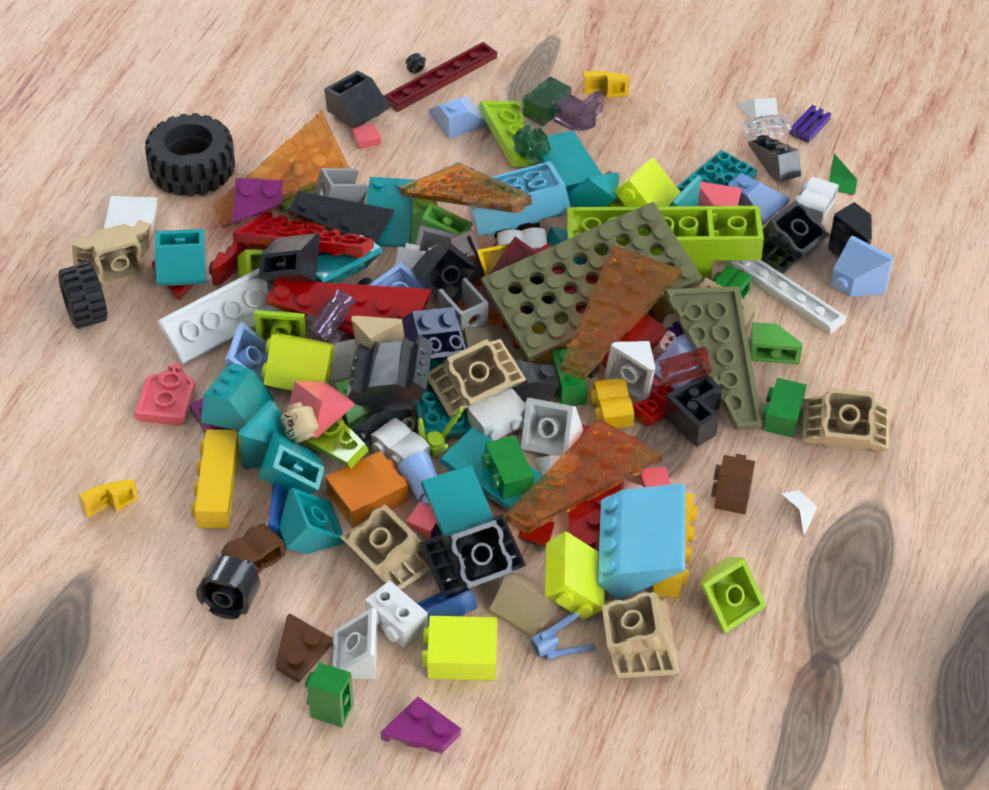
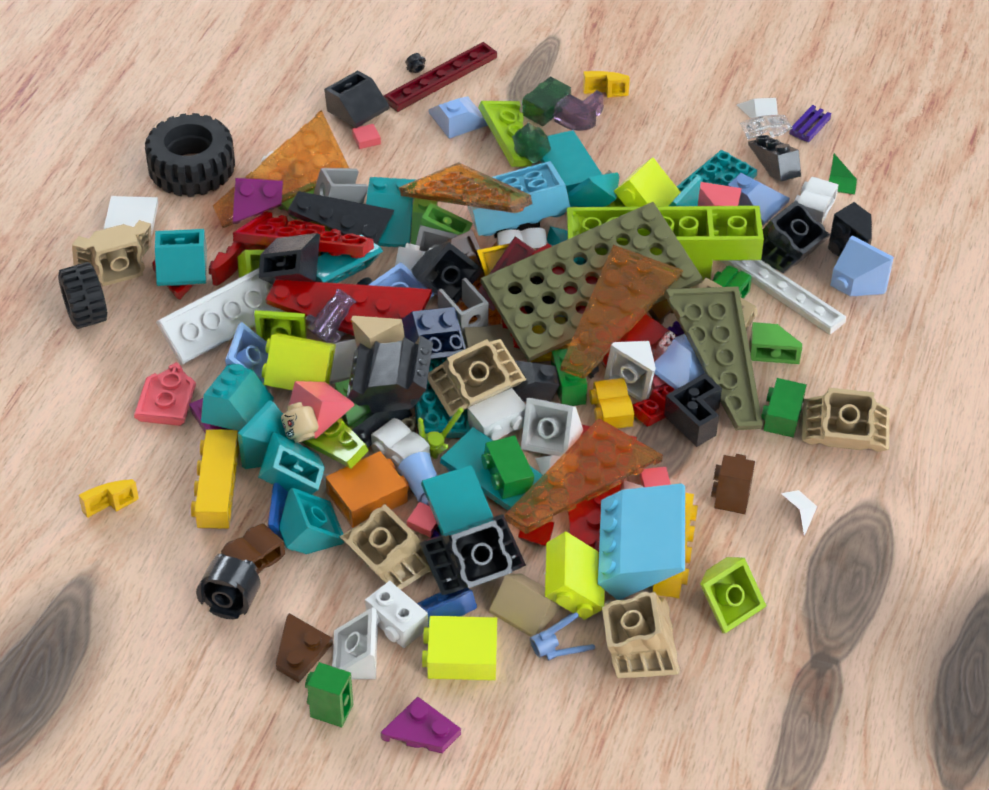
(687, 361): clear red tile -> none

